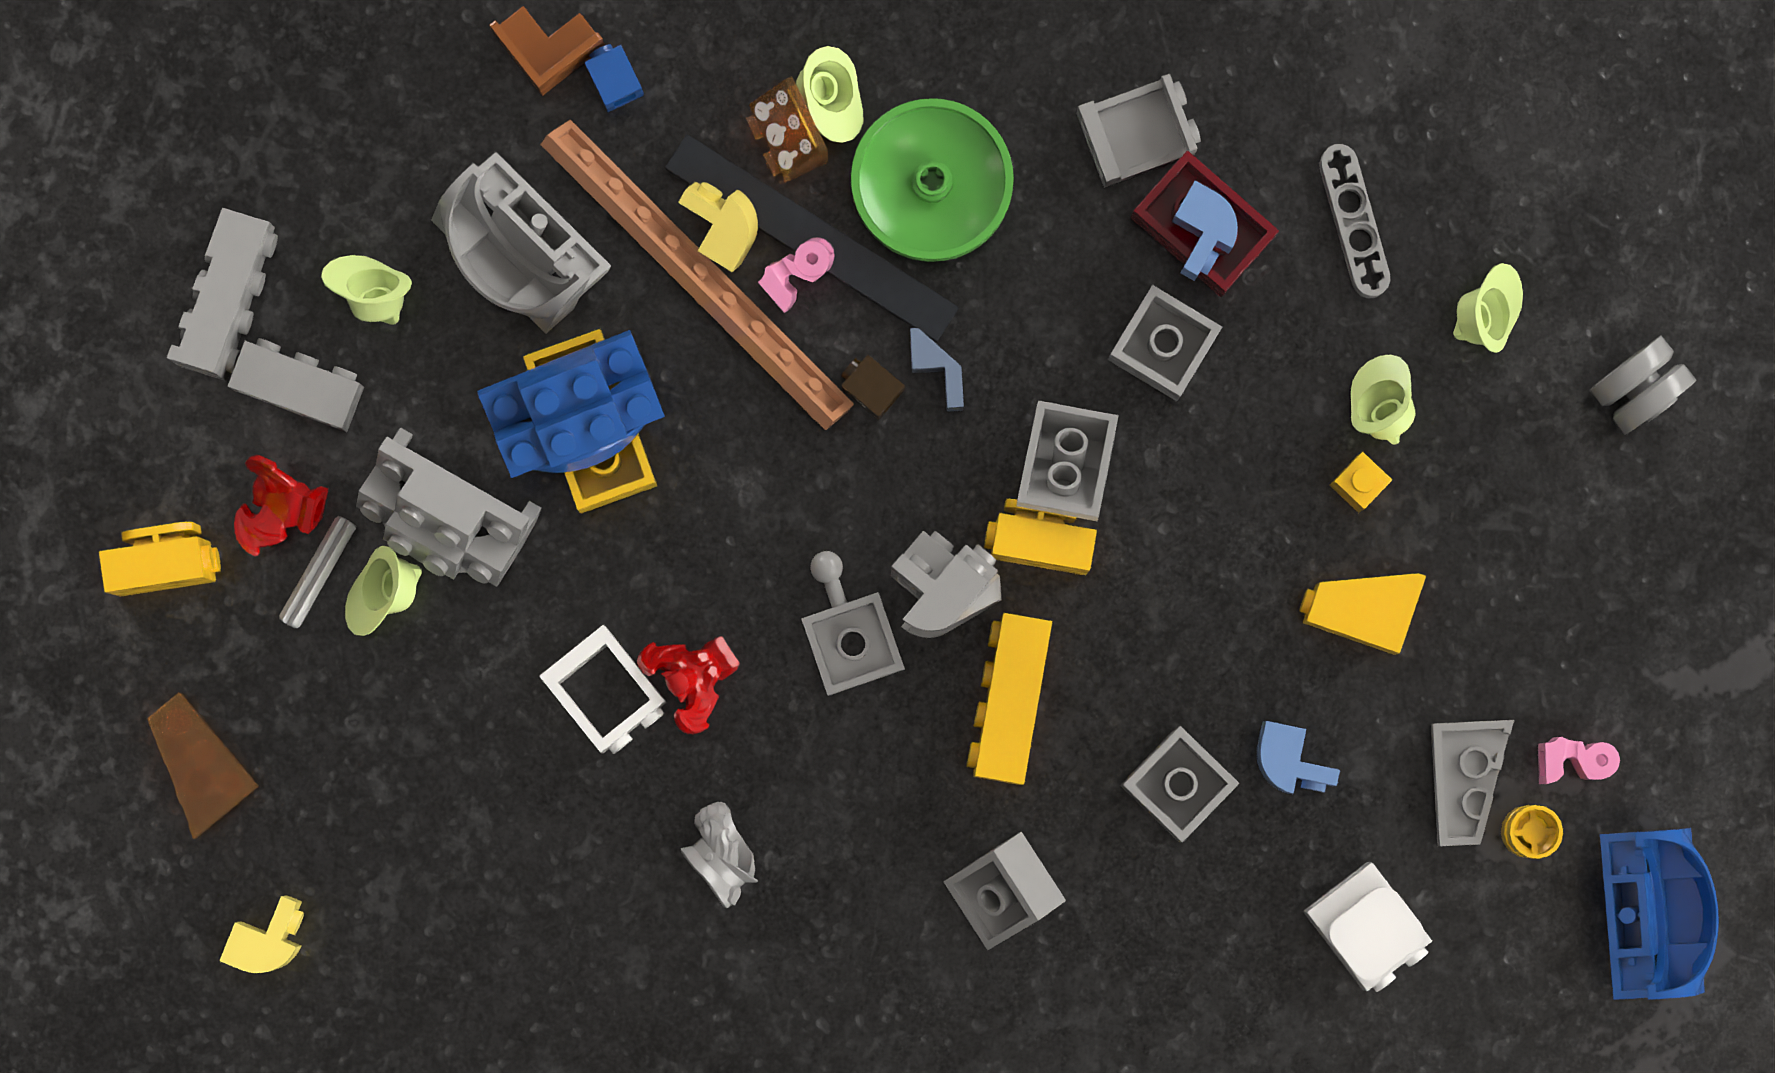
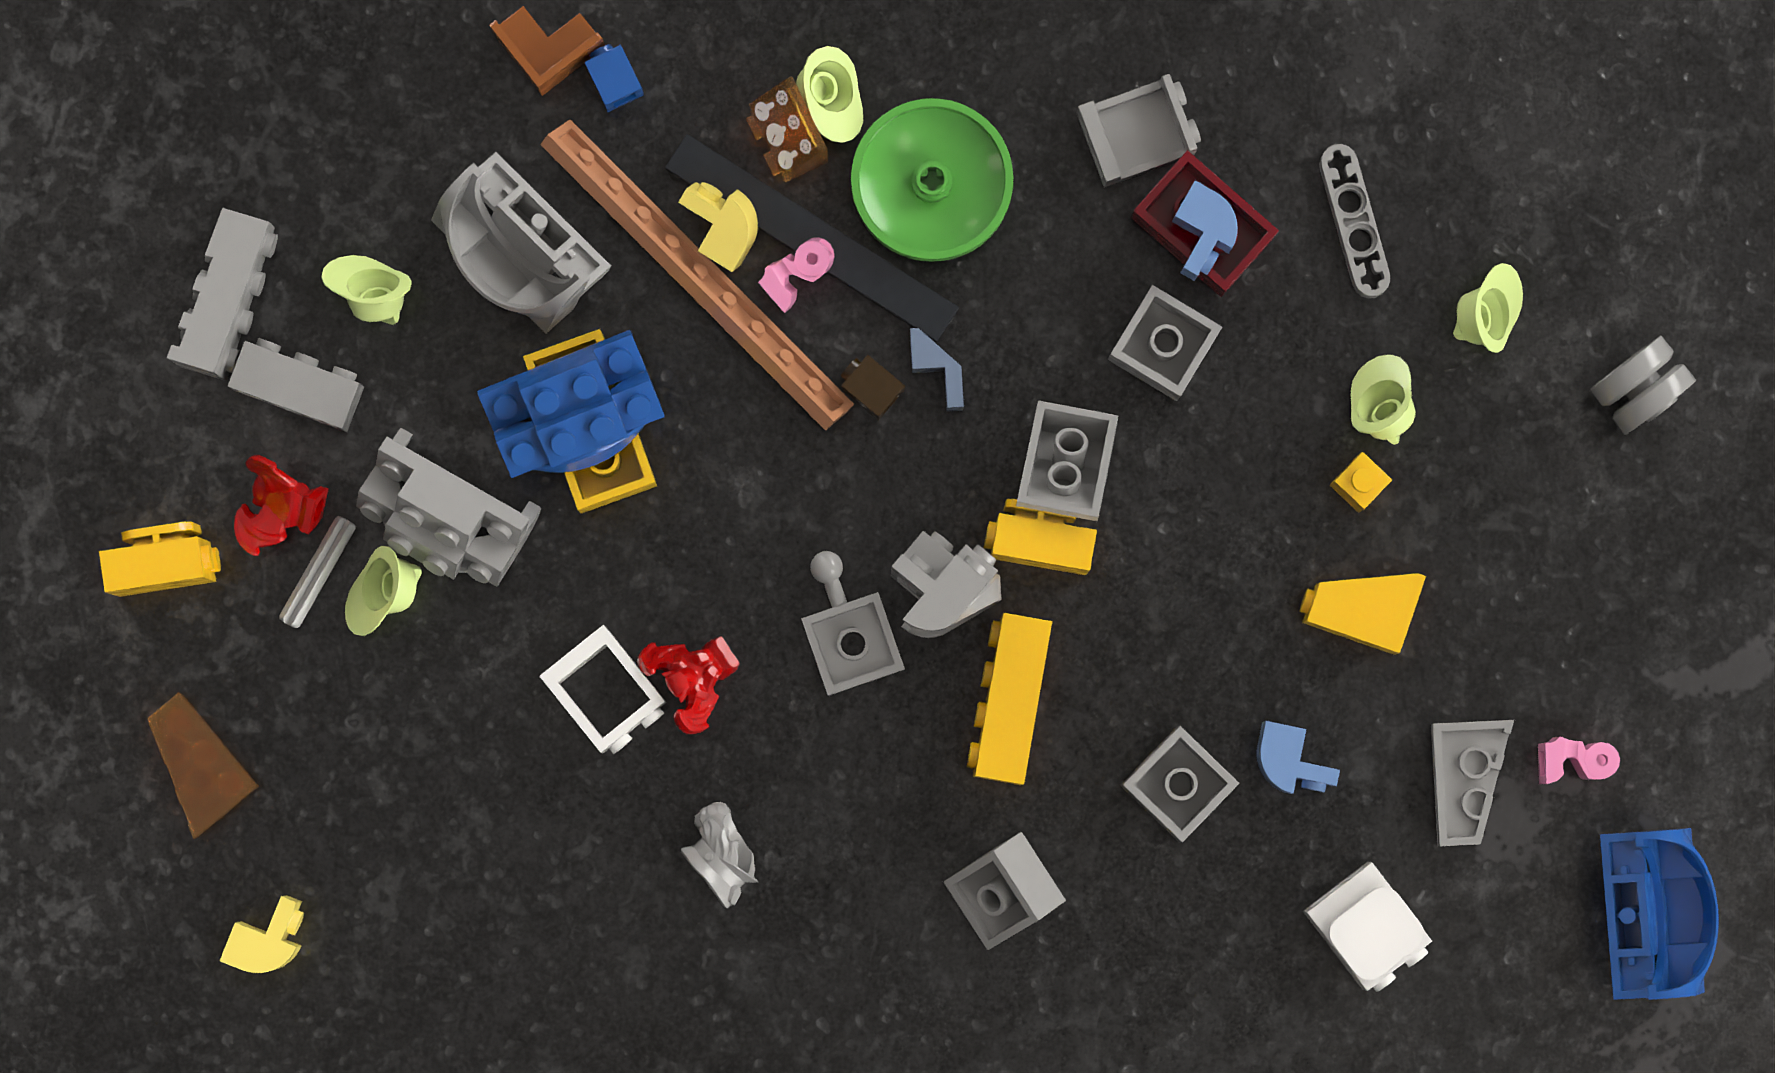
(1532, 831): yellow wheel -> none

